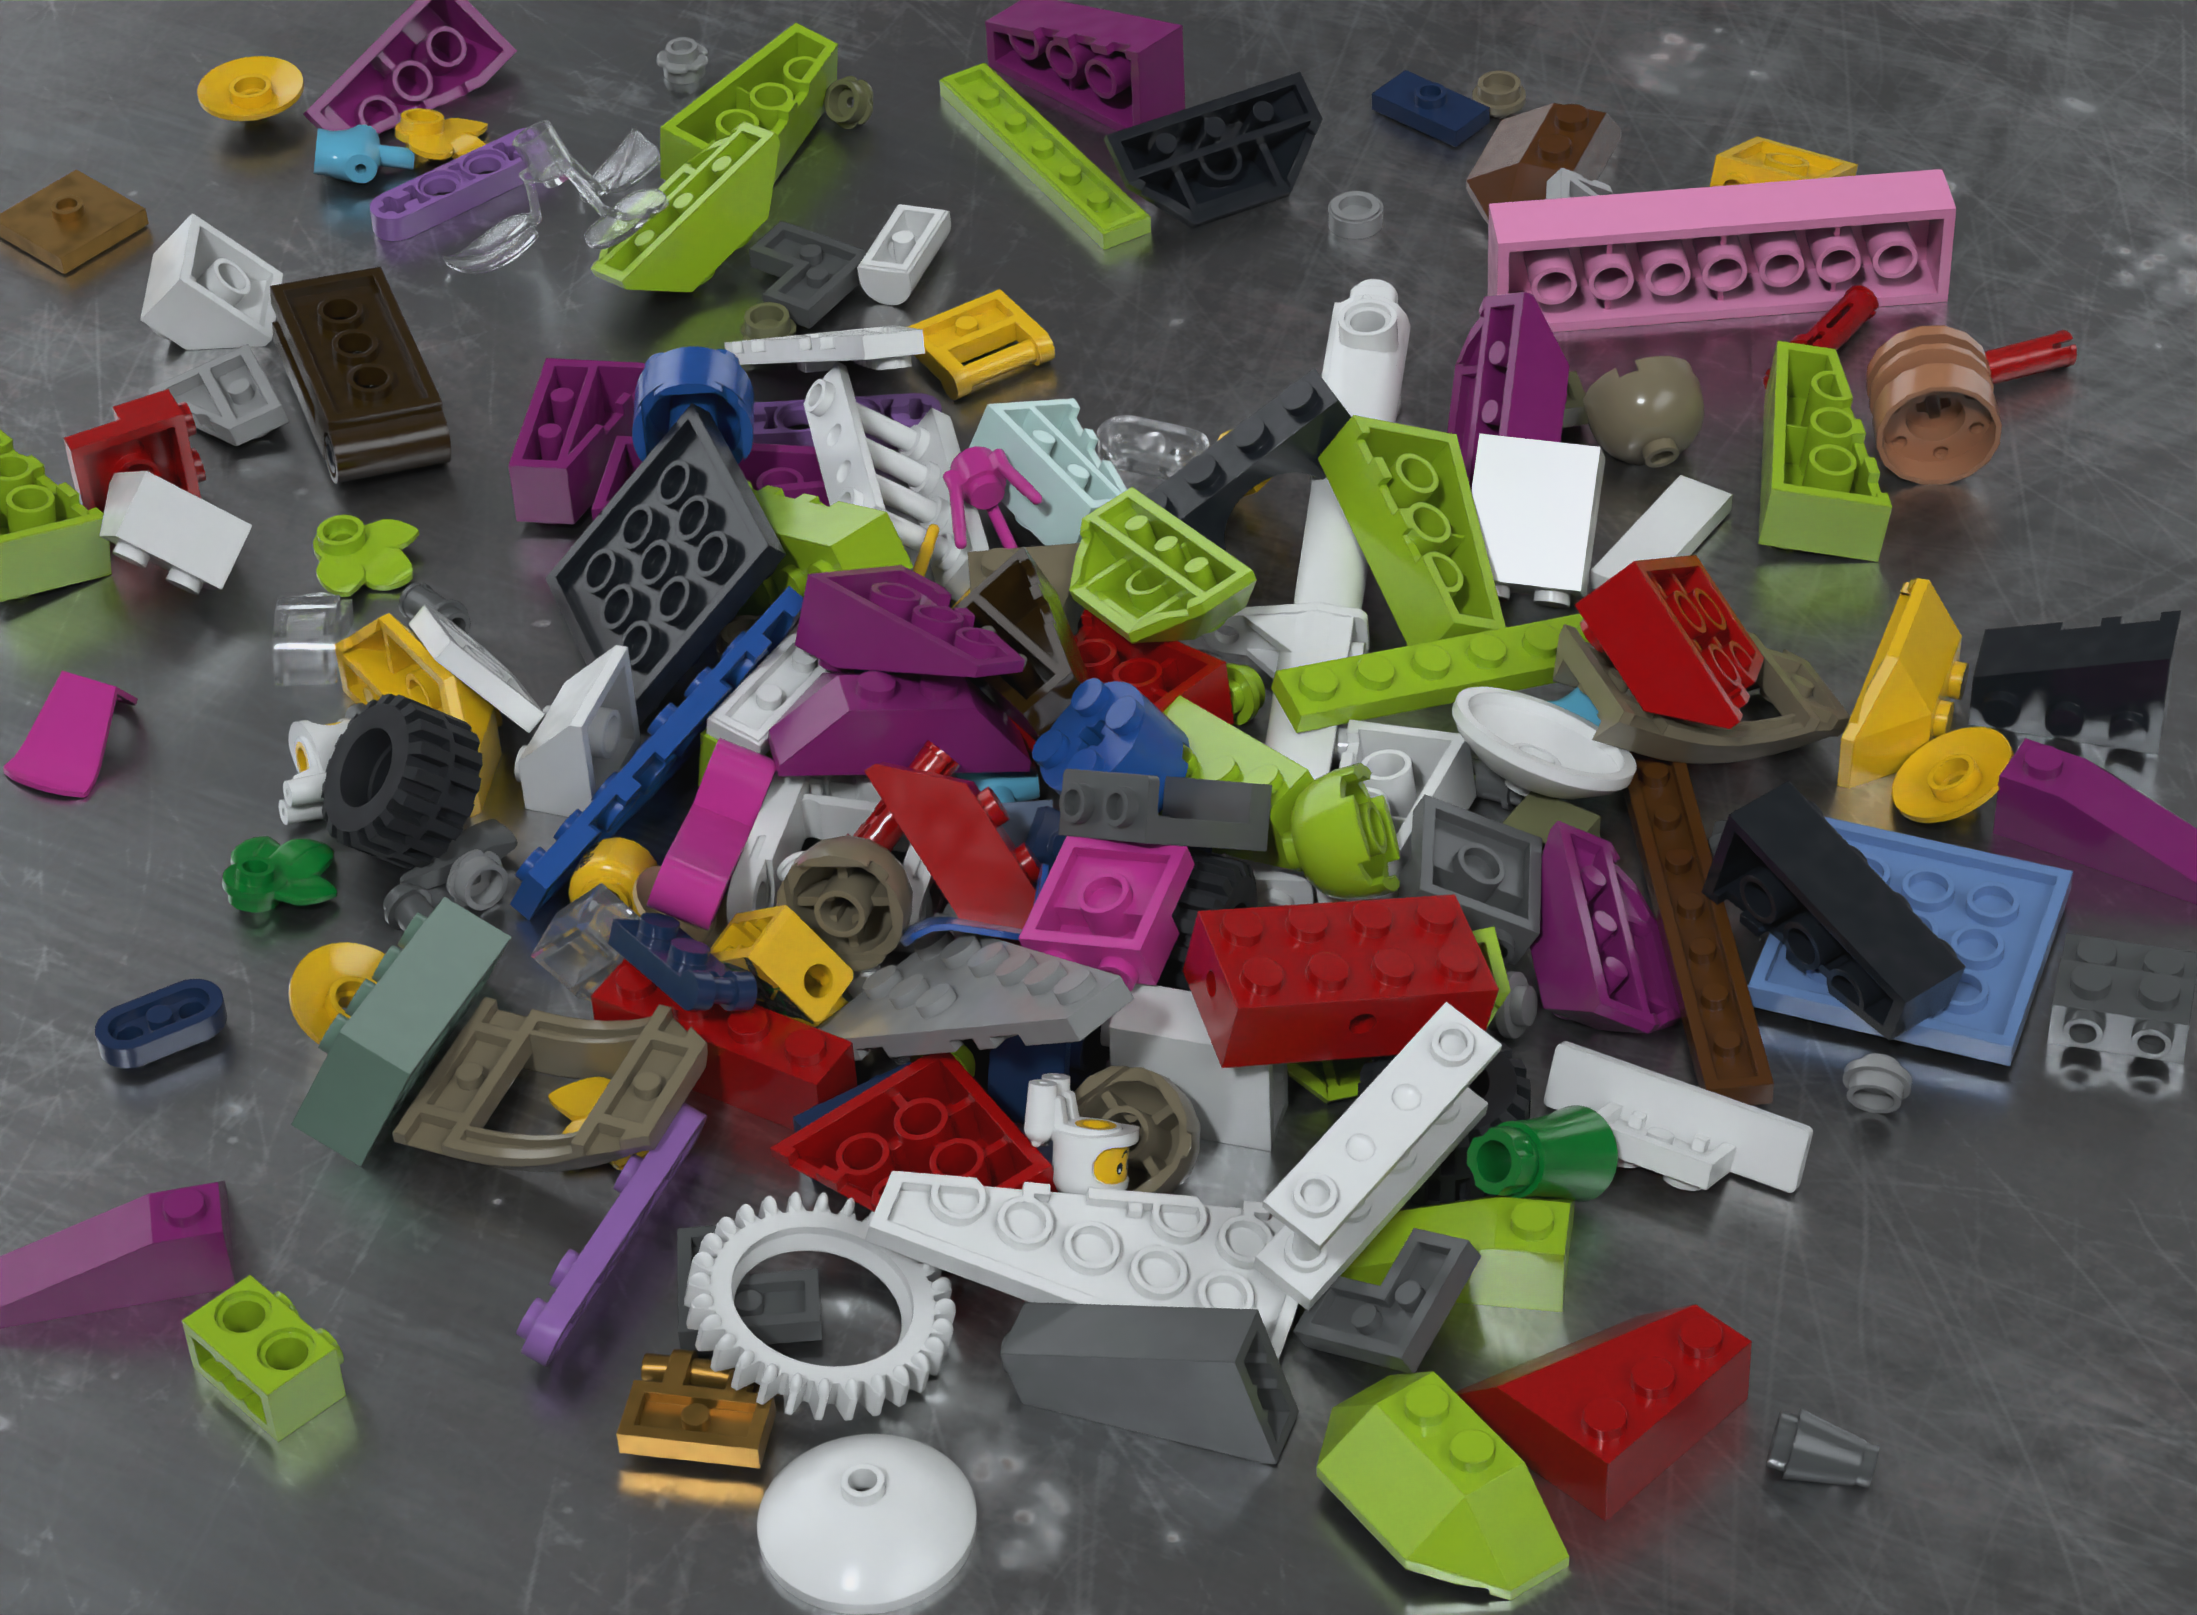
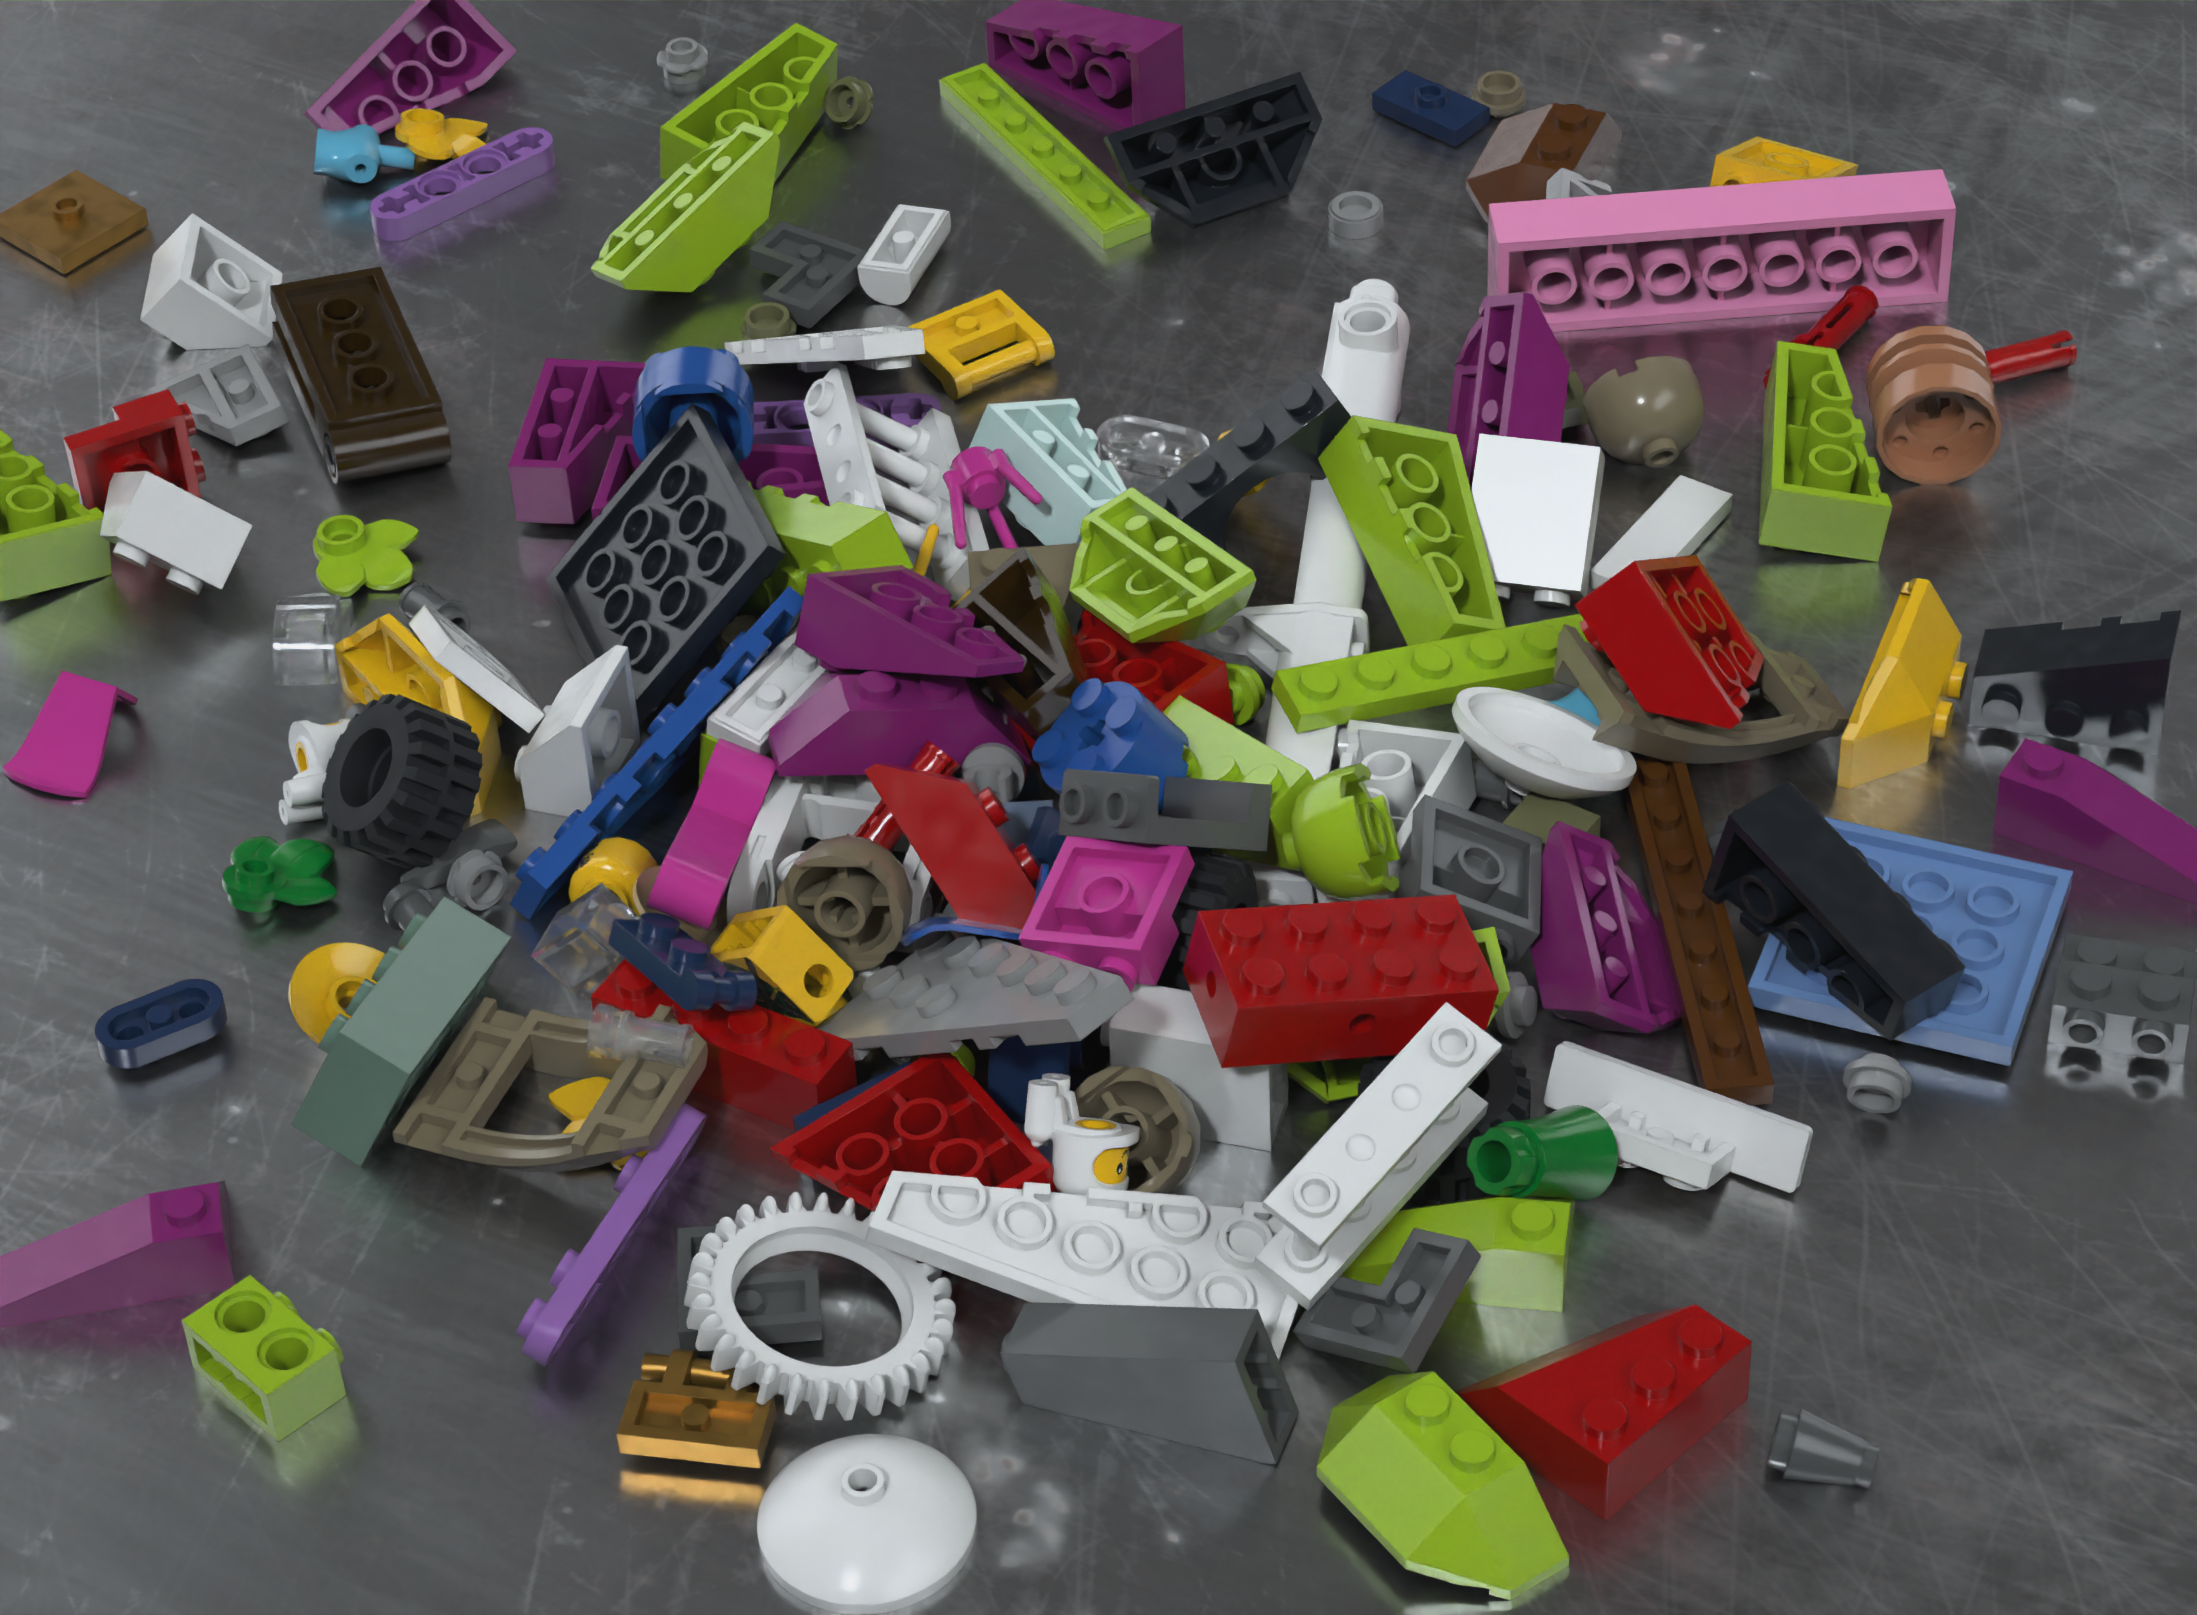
(250, 88): yellow dish -> none
(552, 165): clear plant -> none
(625, 1036): none -> clear pin
(995, 767): none -> light grey plate
(1951, 774): yellow dish -> none

